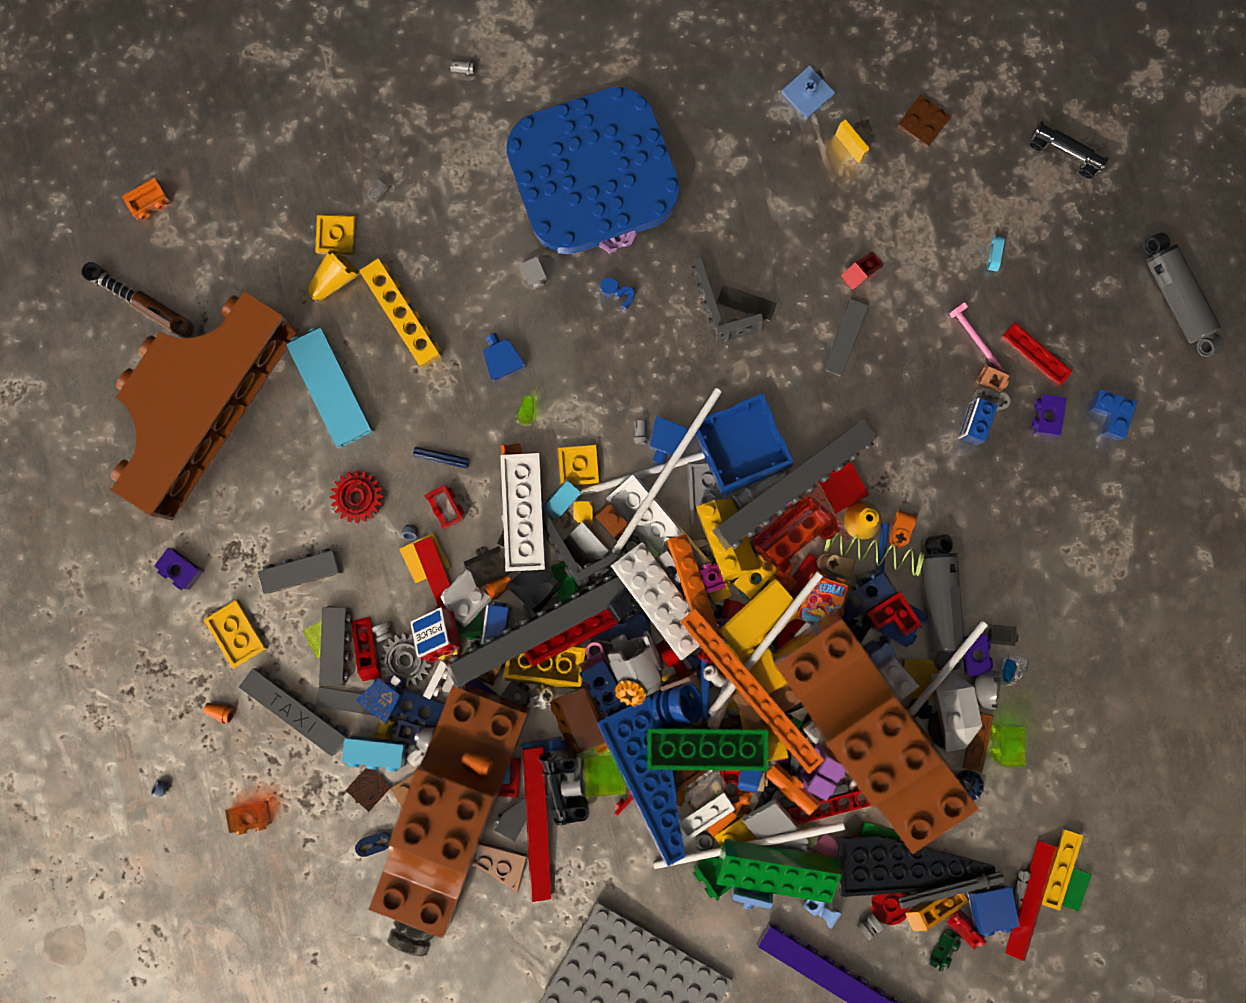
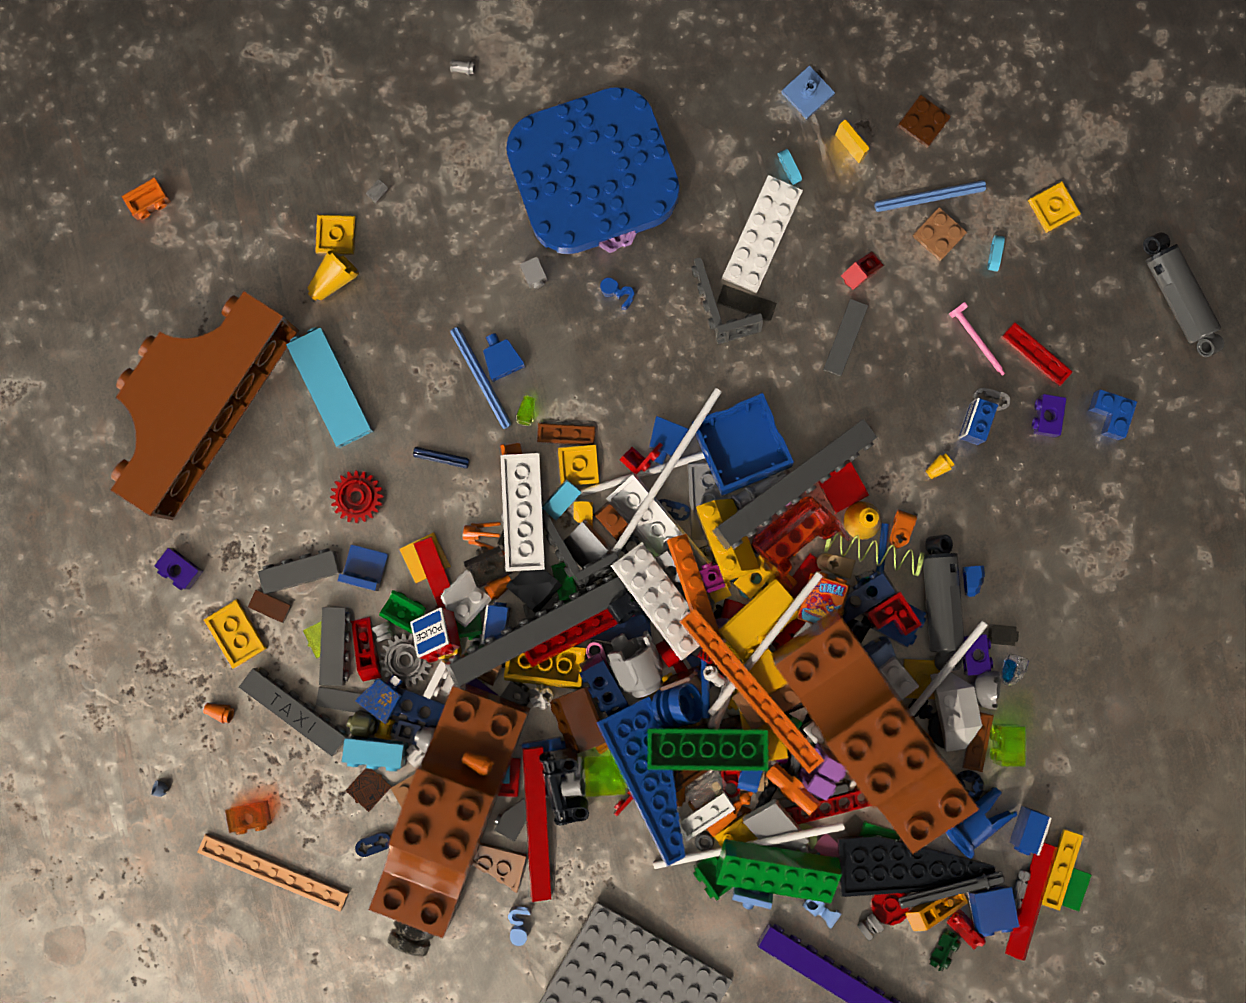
(138, 300): piece -> none
(269, 606): none -> reddish brown tile
(273, 872): none -> light nougat tile
(362, 724): none -> olive head
(364, 568): none -> blue bracket
(371, 274): yellow brick -> none
(402, 610): none -> green bracket
(409, 532): sand blue hinge -> none
(445, 506): red window -> none
(473, 533): none -> orange plant
(480, 377): none -> medium blue axle
(518, 932): none -> light blue leg
(566, 434): none -> dark orange tile
(633, 689): light orange gear -> none
(636, 462): none -> red bracket
(640, 432): light grey pin -> none
(676, 505): none -> dark blue beam
(762, 234): none -> white plate
(789, 166): none -> medium azure beam
(929, 196): none -> medium blue axle
(939, 234): none -> medium nougat plate
(940, 466): none -> yellow cone
(973, 579): none -> blue rock
(977, 827): none -> blue piece
(999, 383): nougat brick -> none
(1030, 831): none -> blue piece
(1054, 207): none -> yellow tile
(1091, 162): black piece -> none

